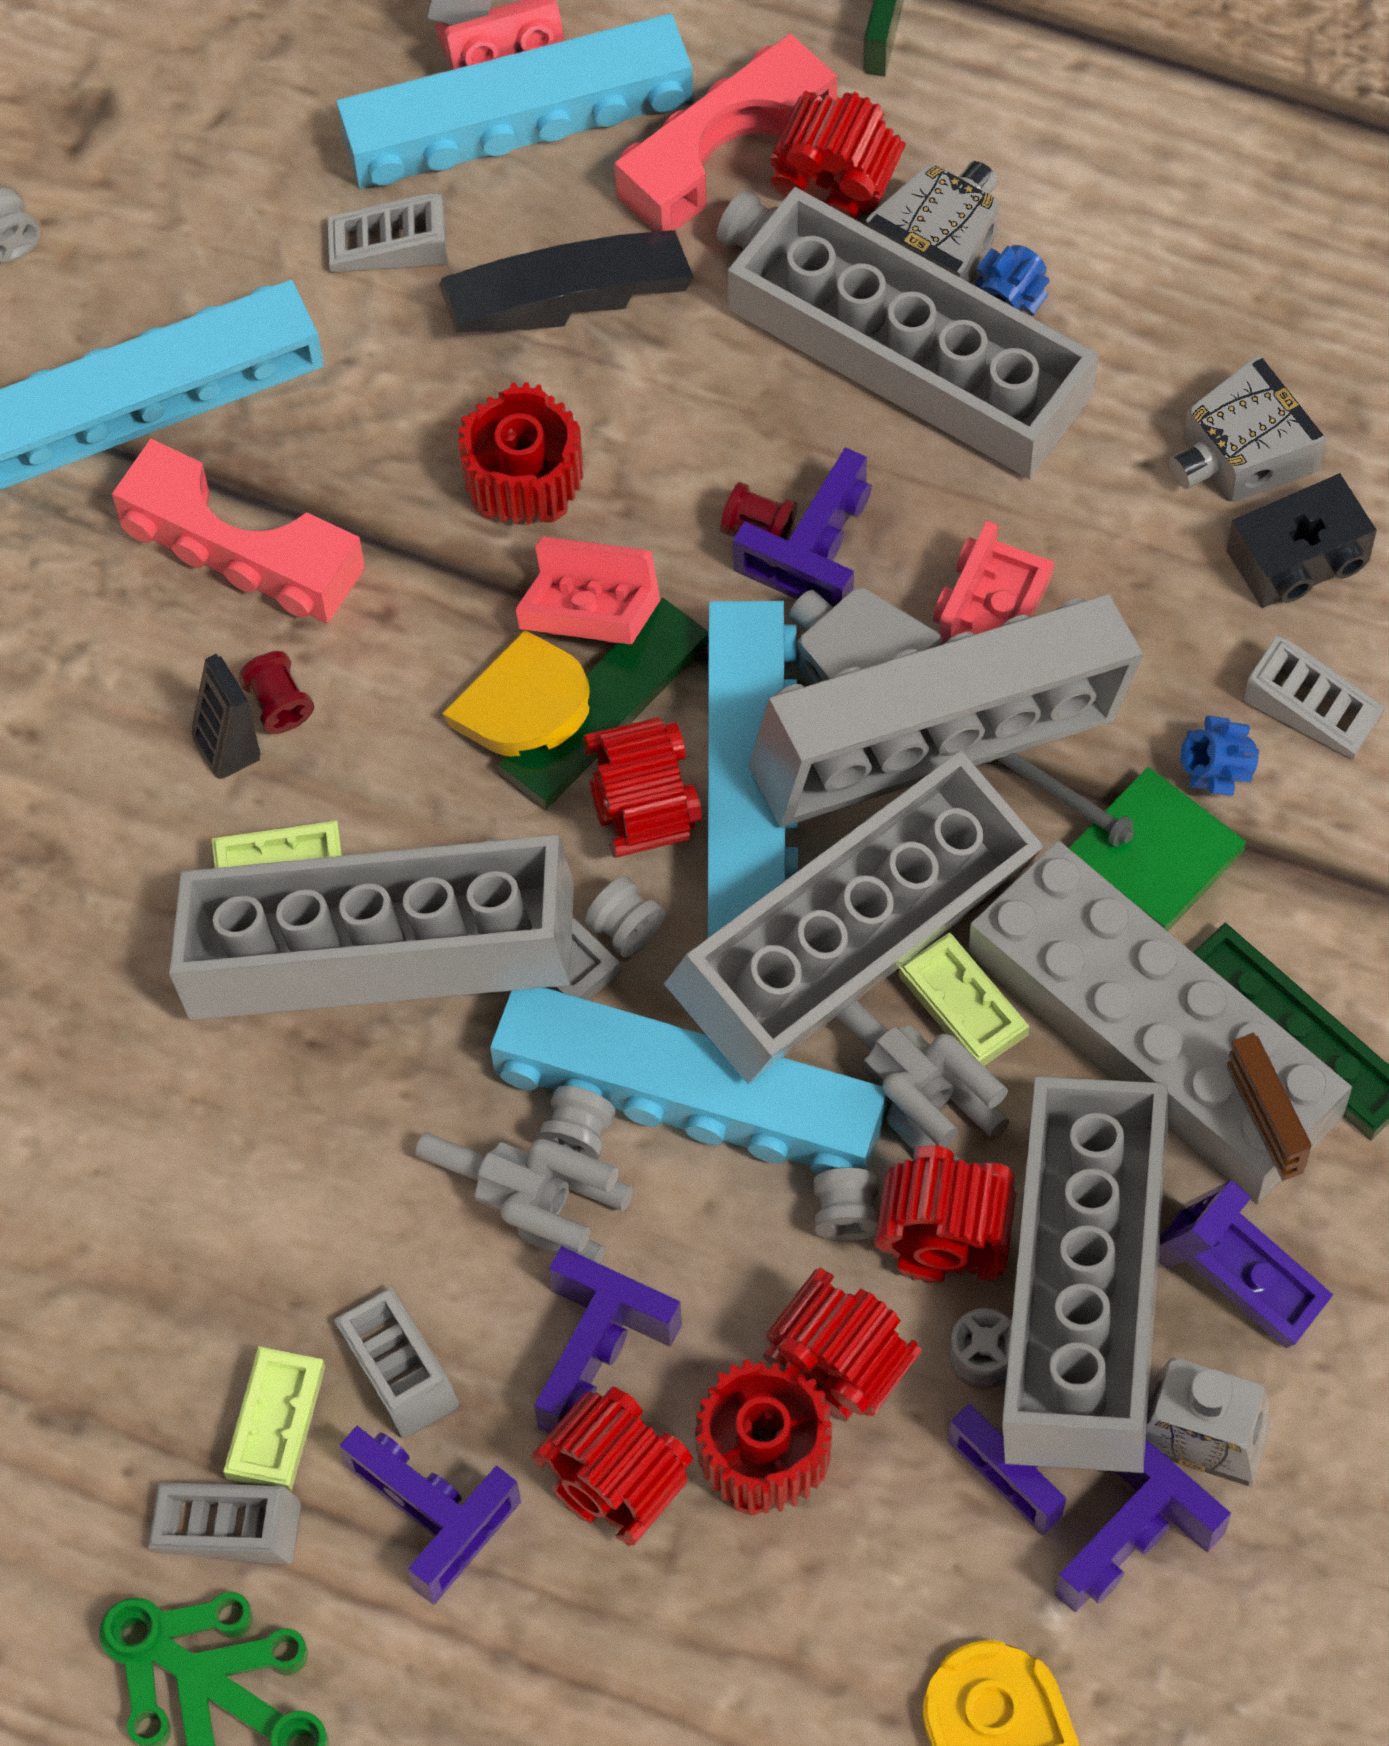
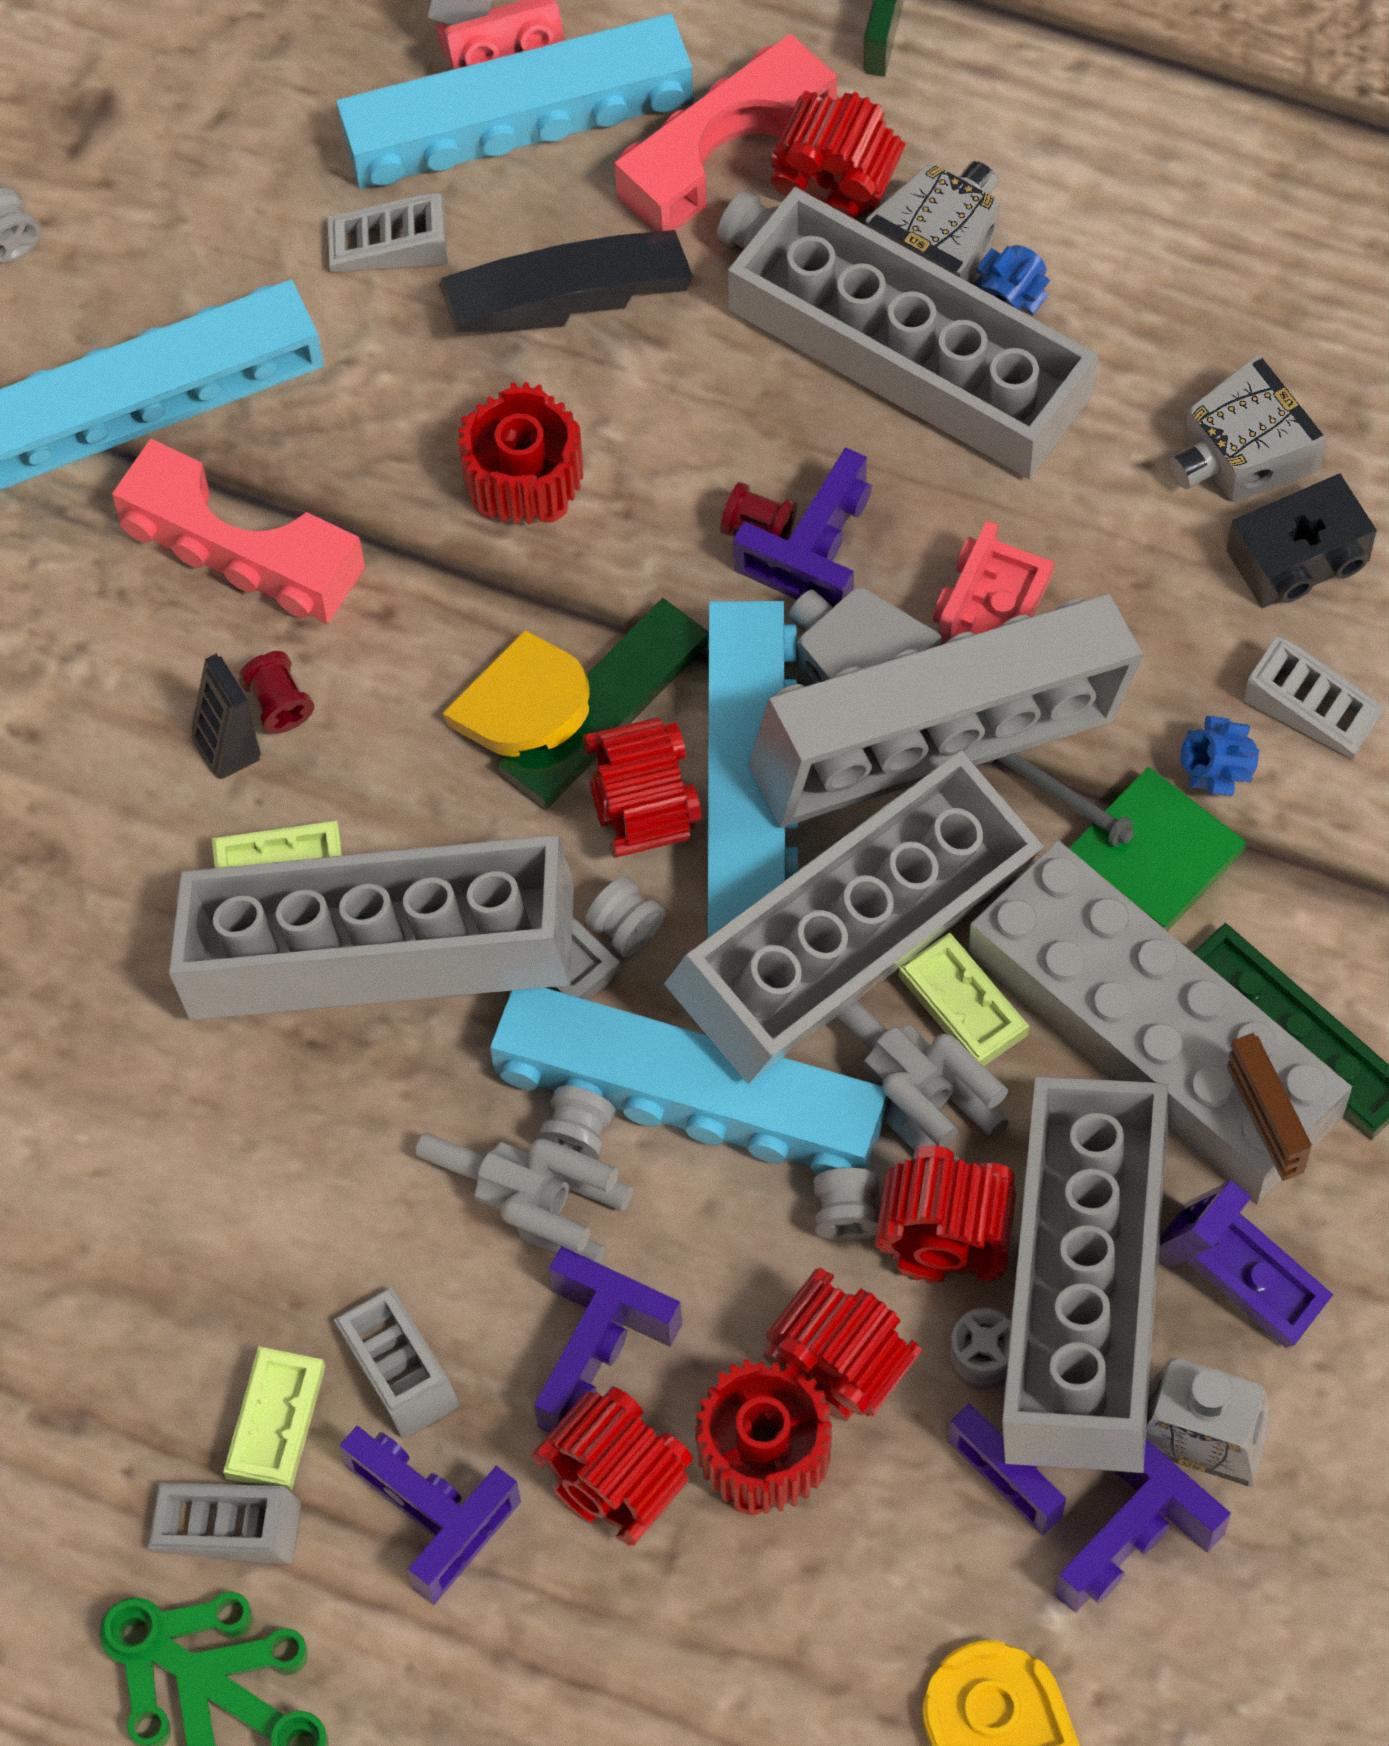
(590, 591): coral bracket -> none

